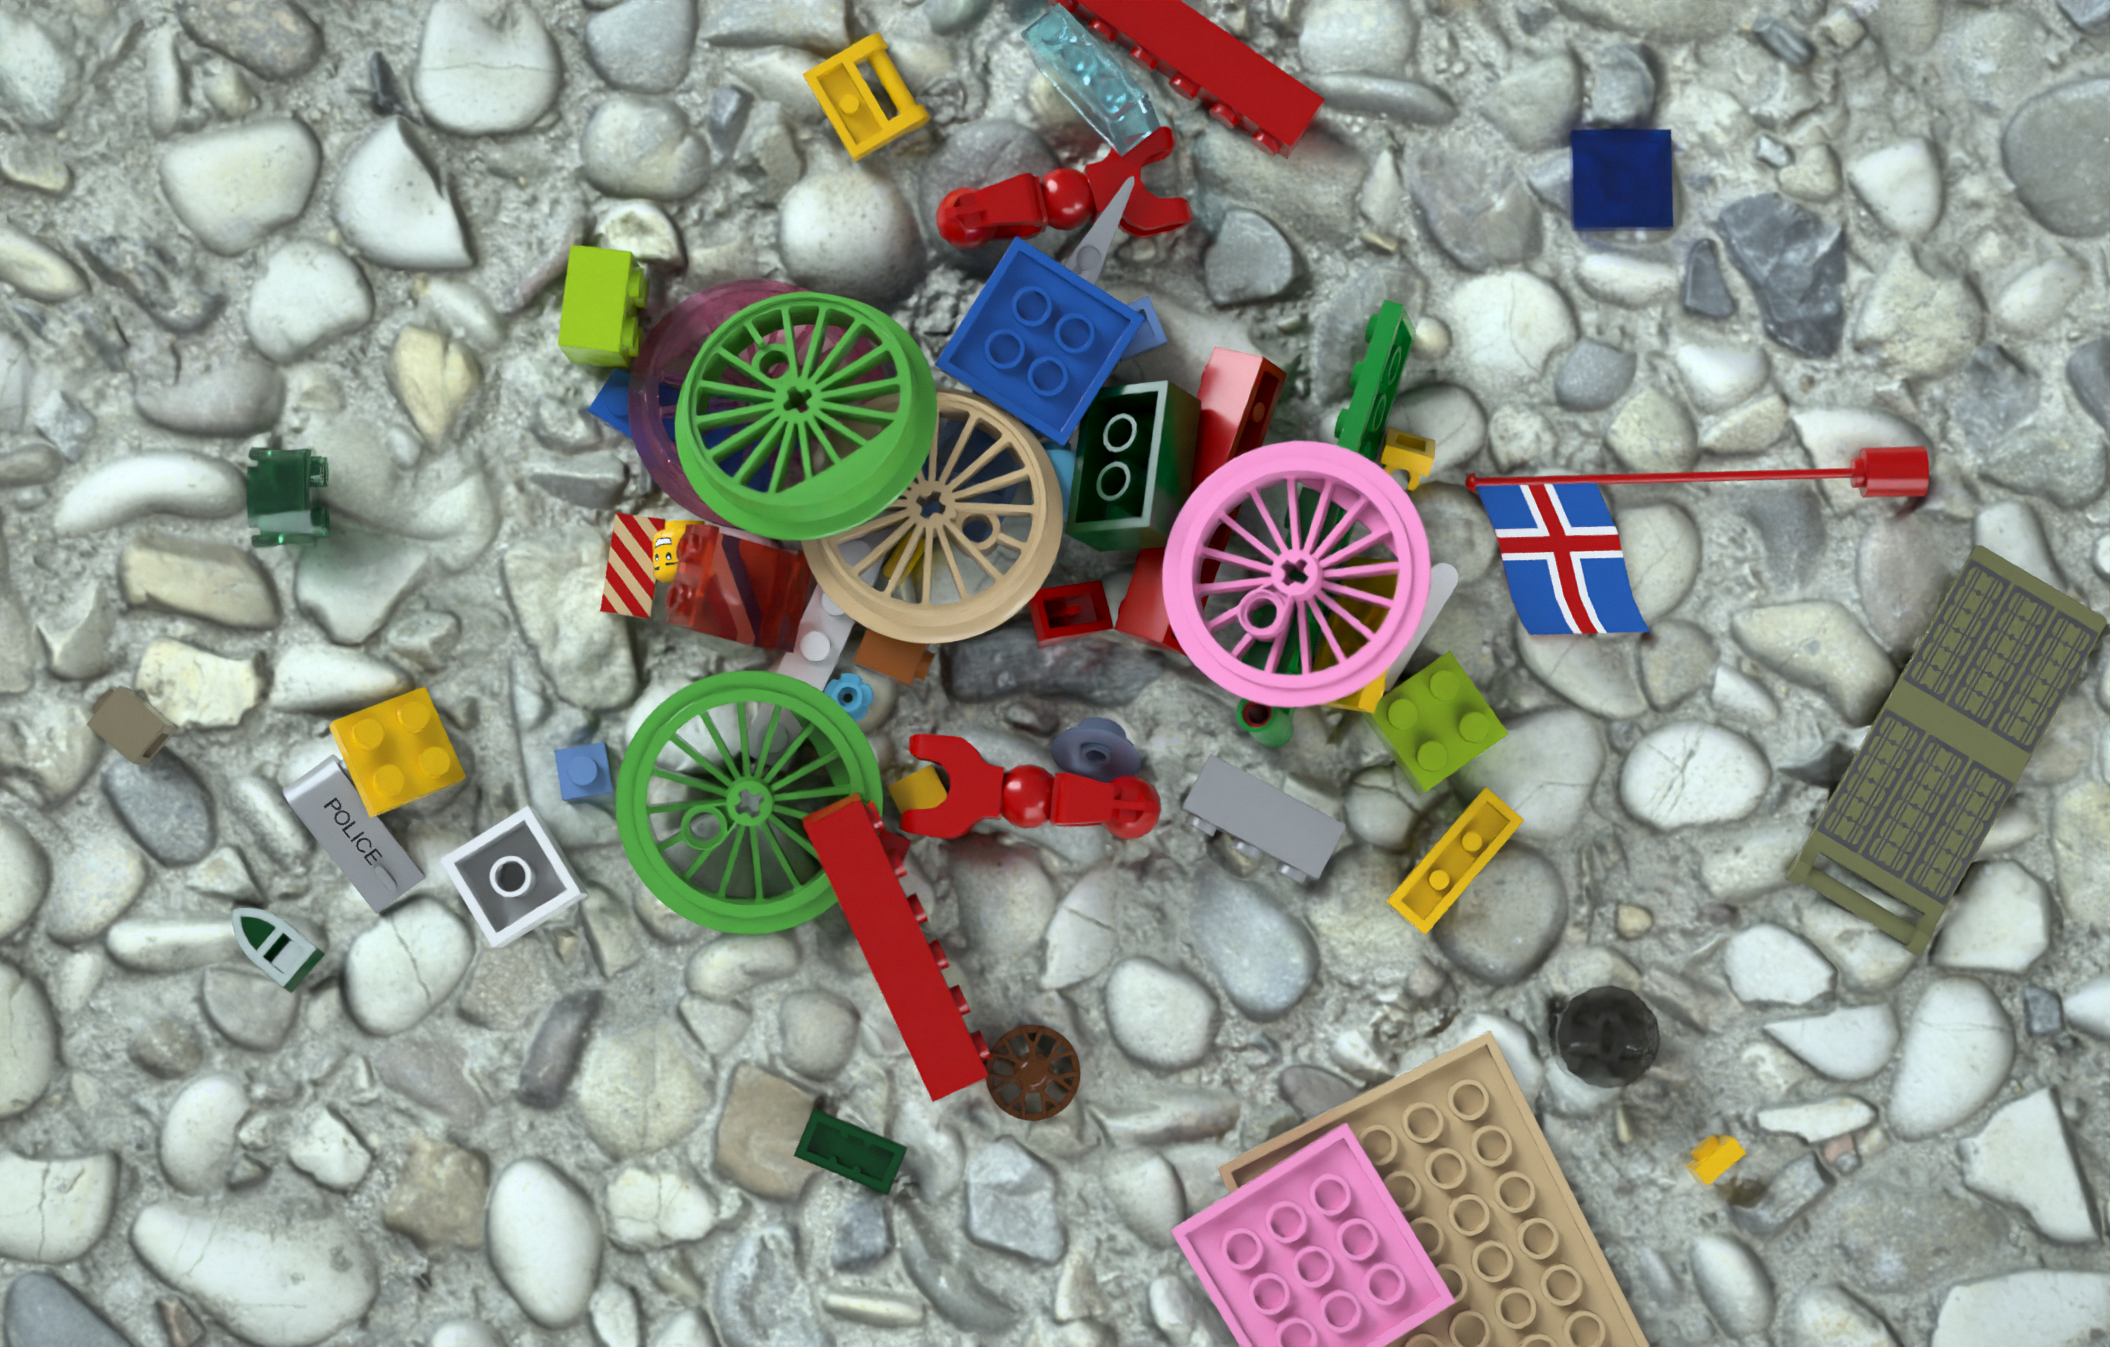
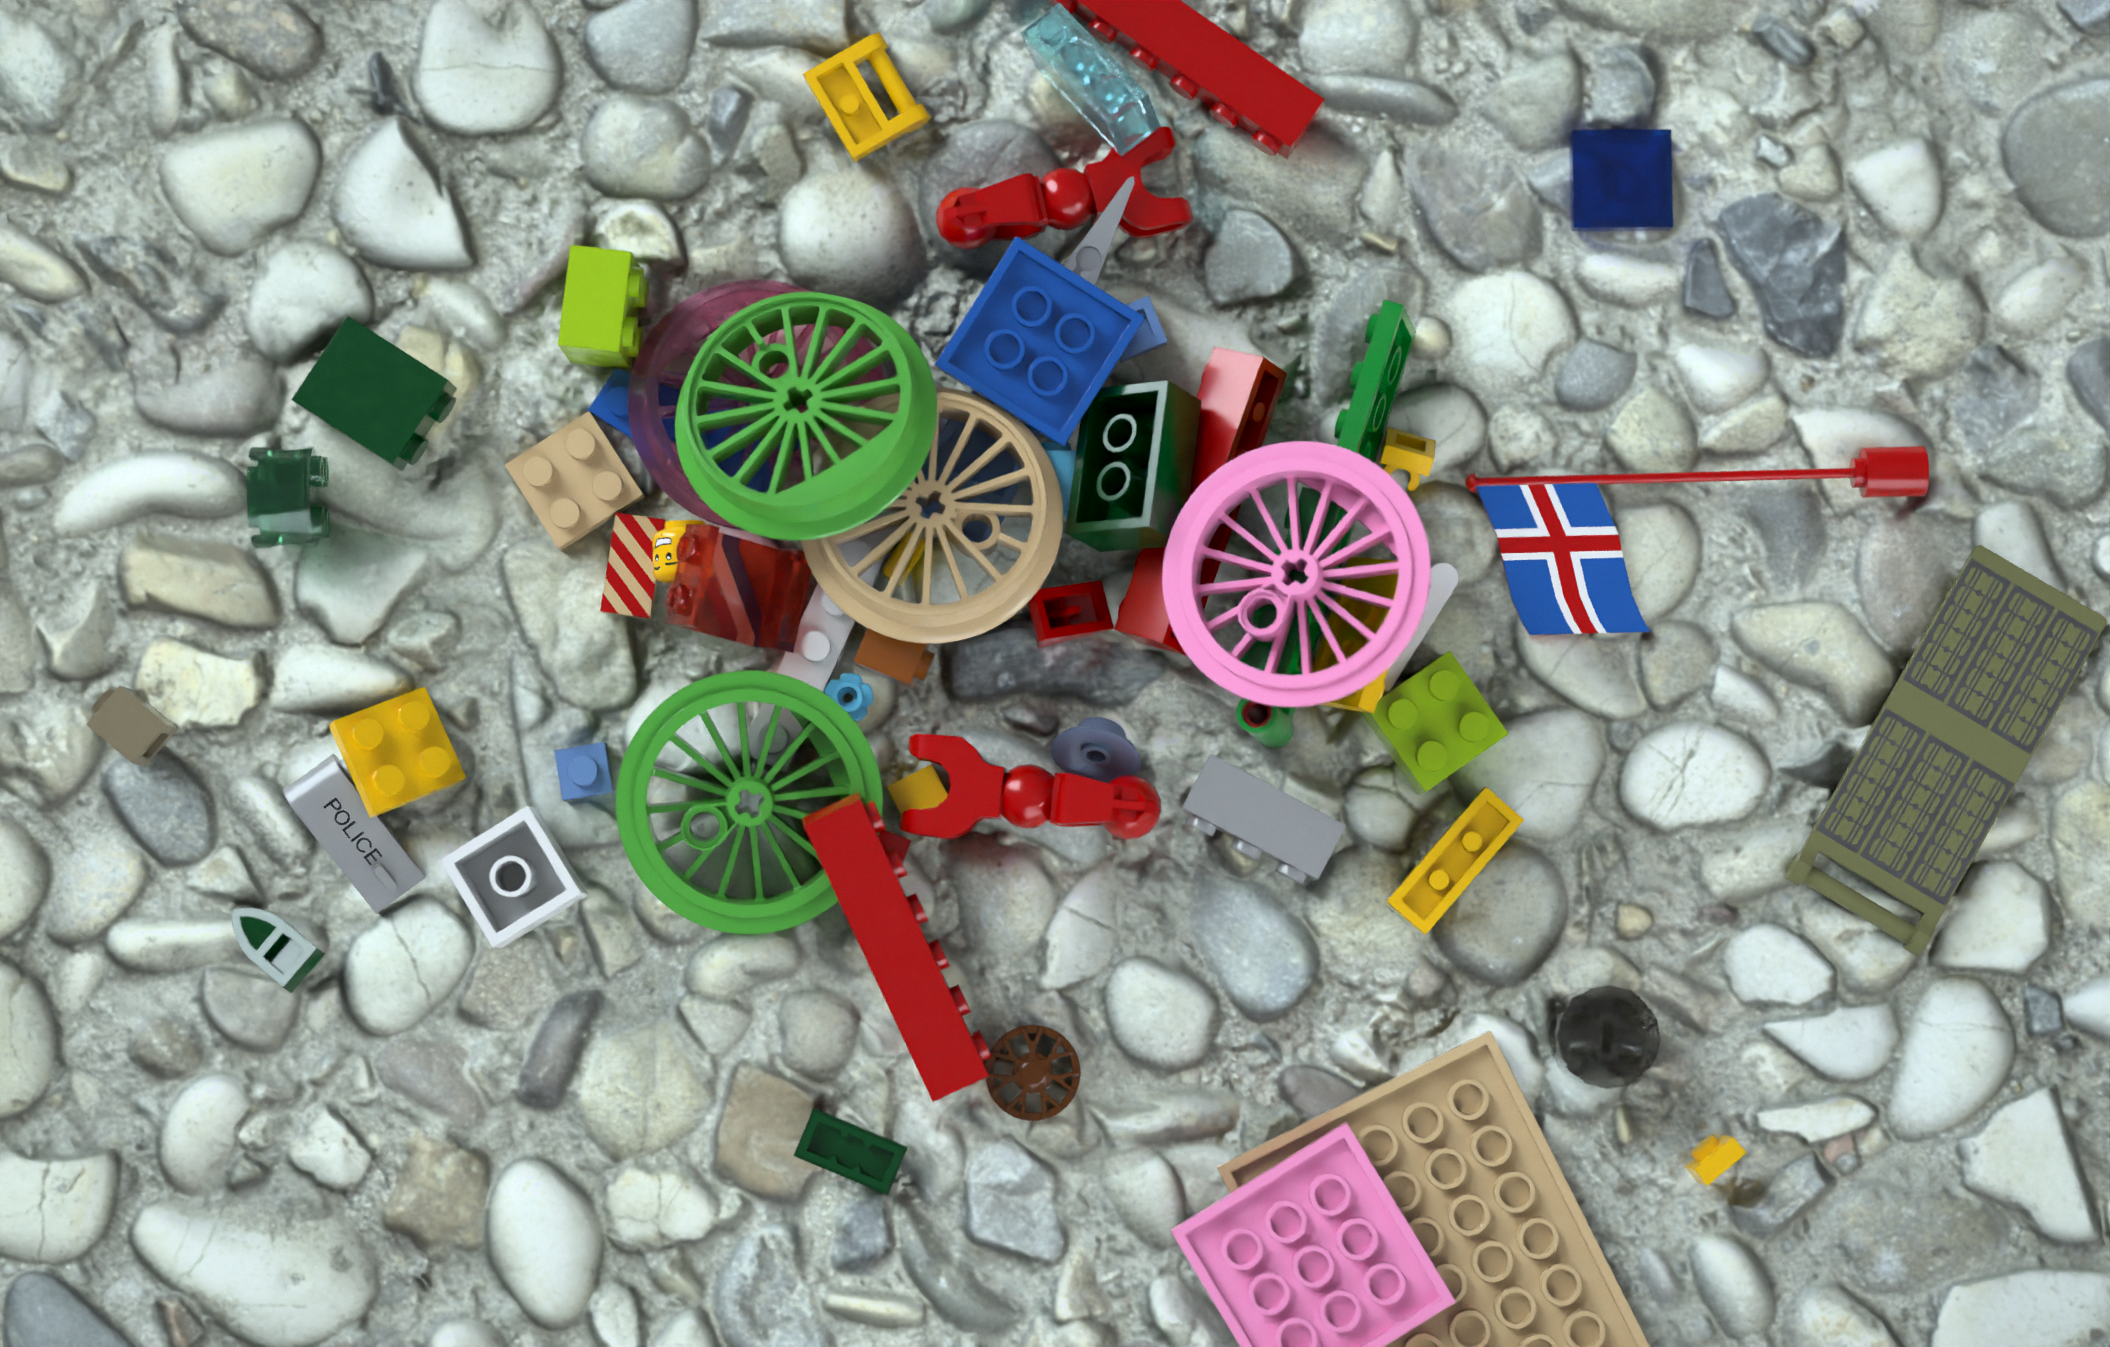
(376, 394): none -> dark green brick
(574, 481): none -> tan plate

